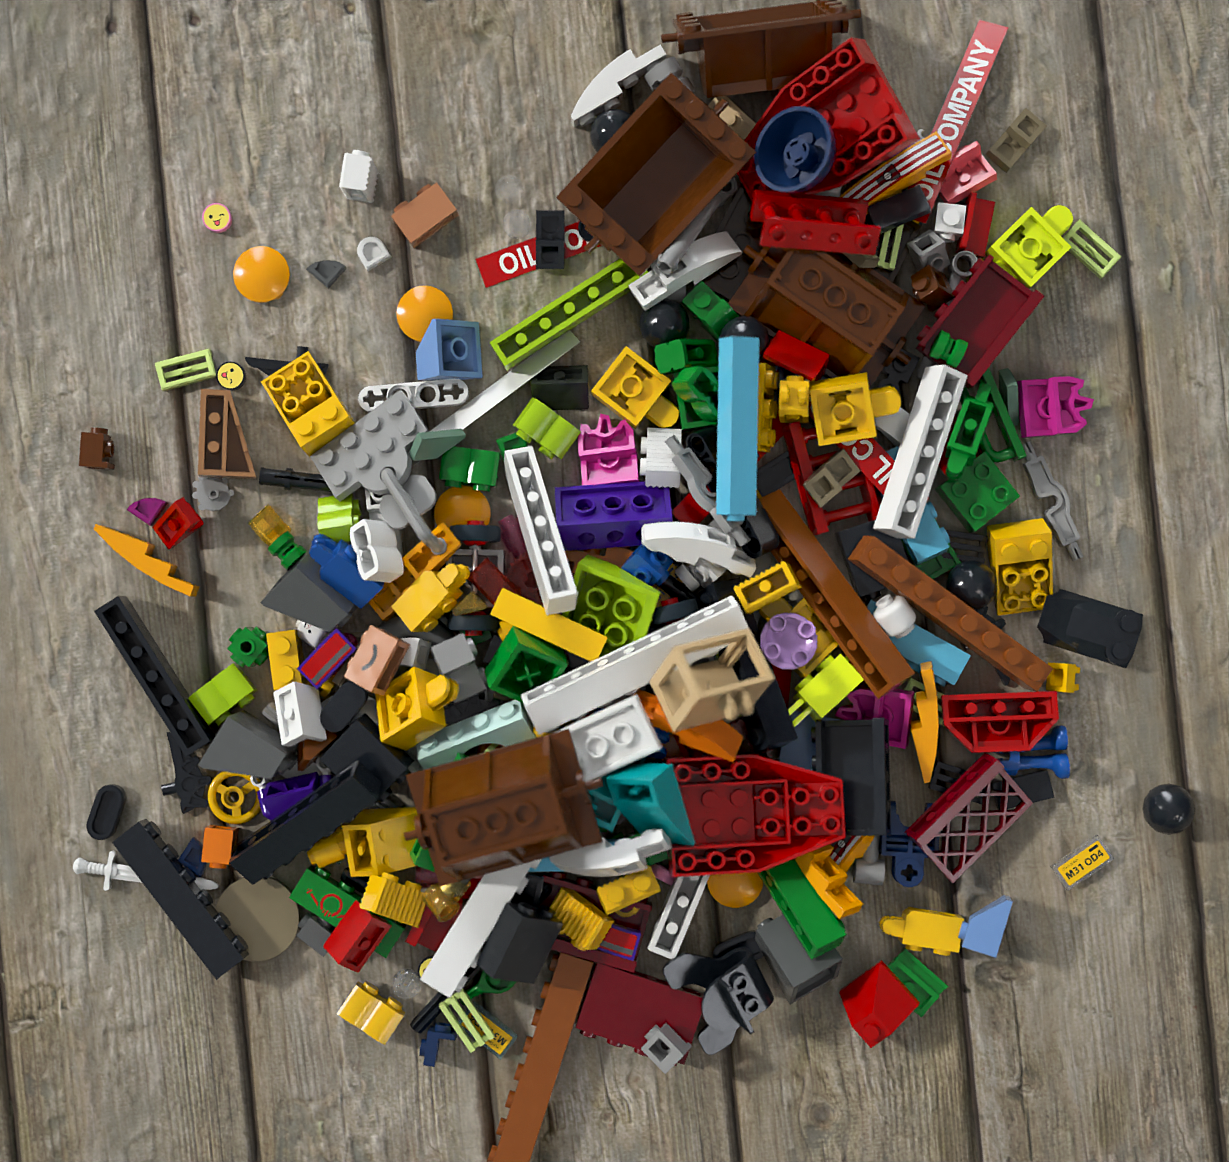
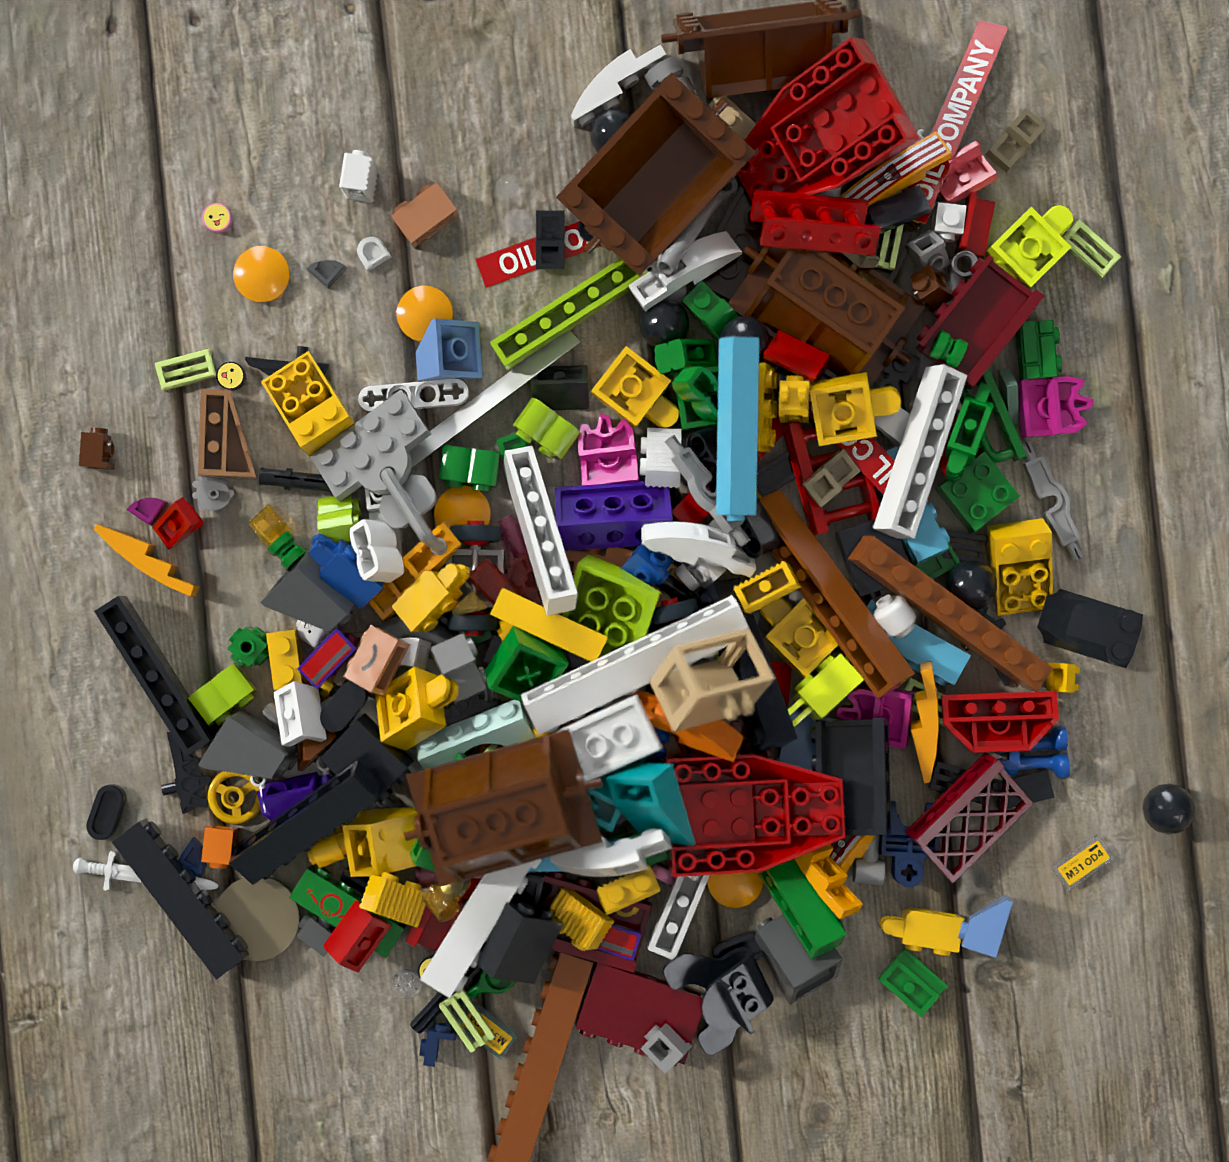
(372, 1012): yellow brick -> none
(434, 443): sand green tile -> none
(788, 640): lavender dish -> none
(795, 150): dark blue piece -> none
(877, 1003): red slope -> none
(1037, 350): none -> green brick

